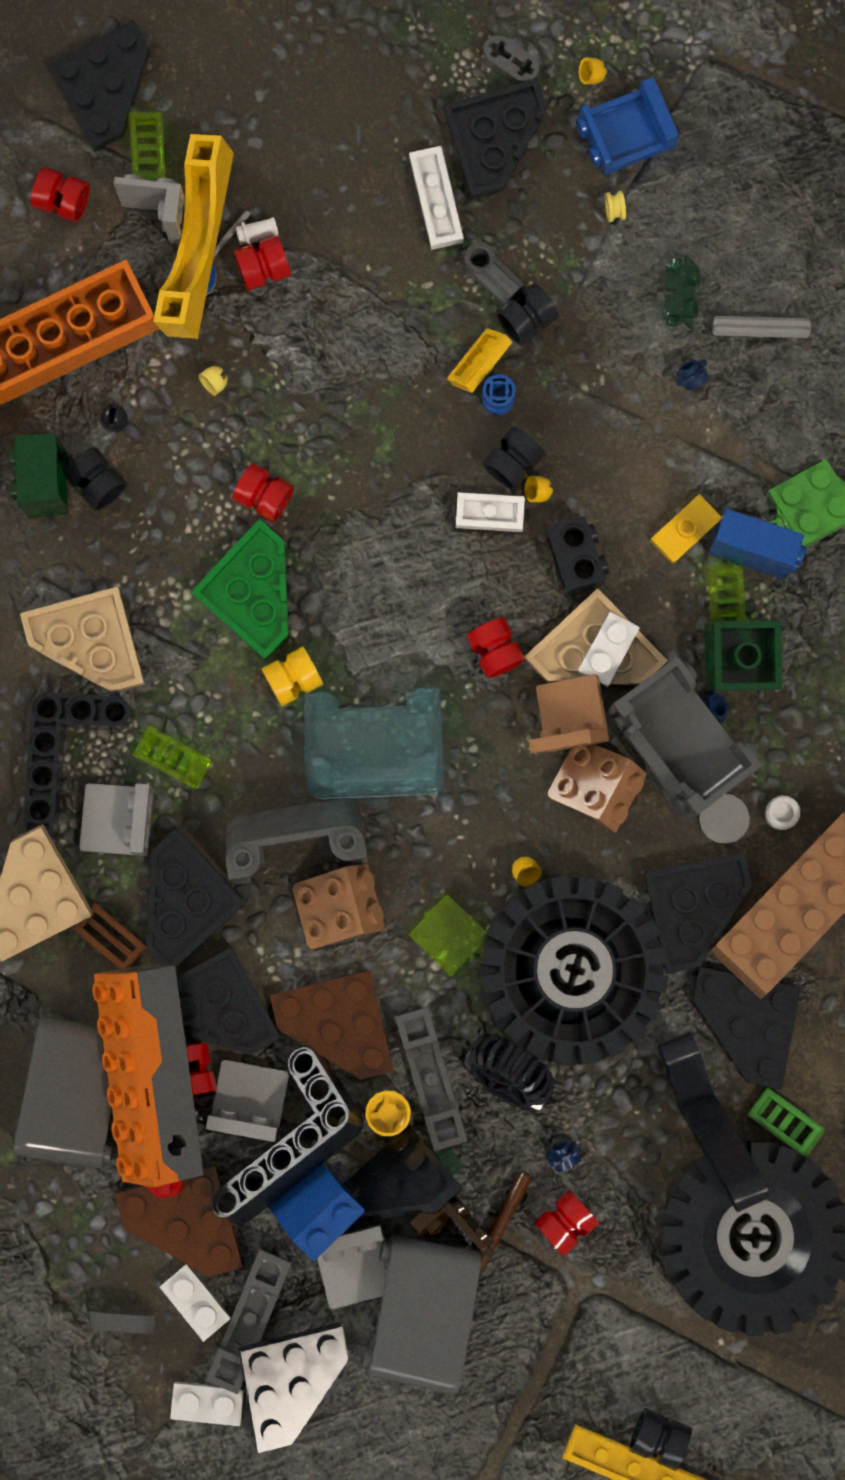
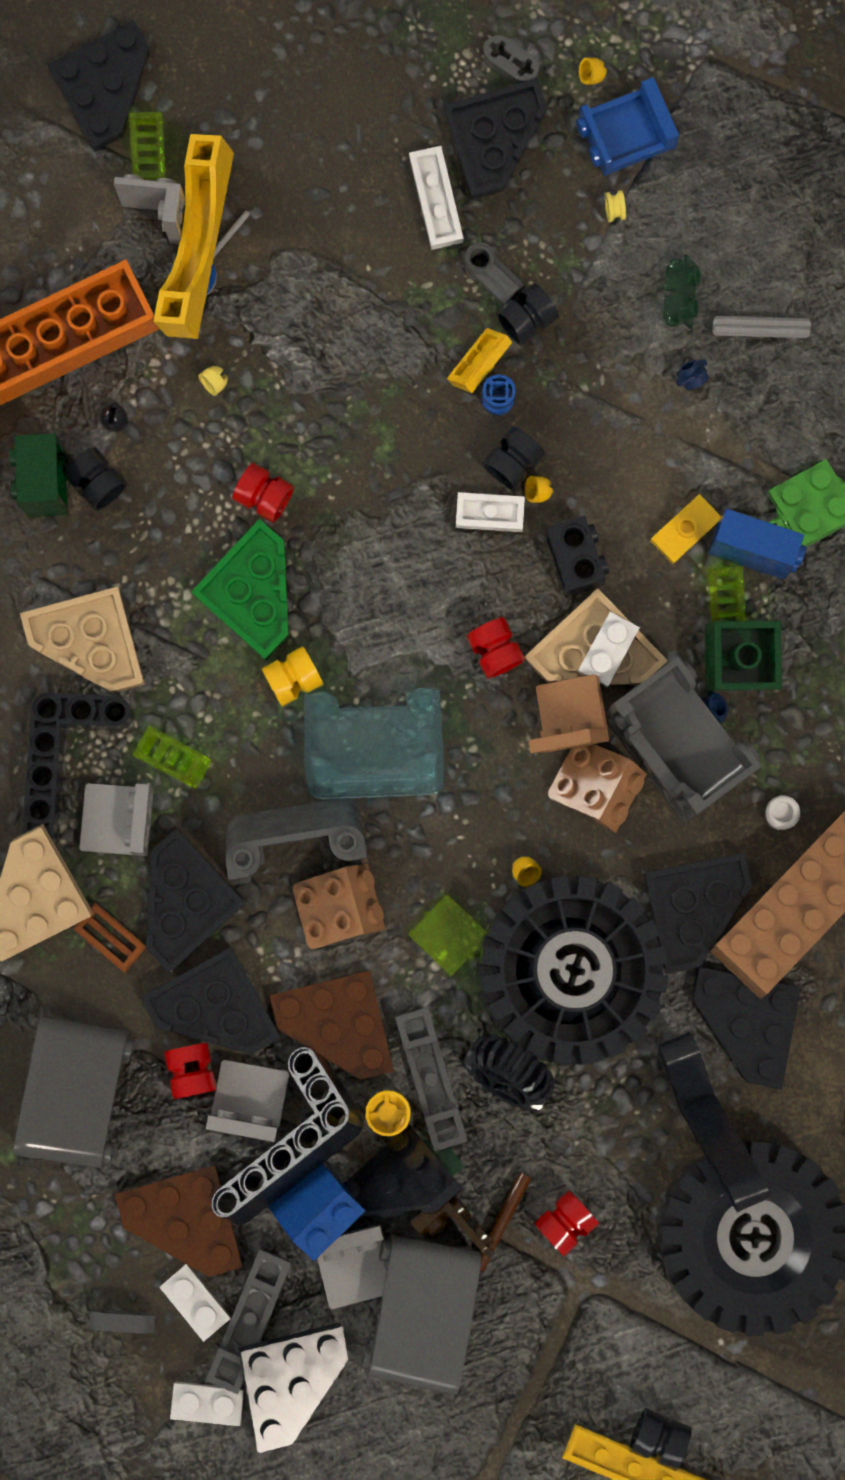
(56, 193): red wheel -> none
(148, 1077): piece -> none
(256, 231): white pin -> none
(262, 263): red wheel -> none
(564, 1155): dark blue plate -> none
(725, 820): light grey piece -> none
(811, 1140): bright green slope -> none

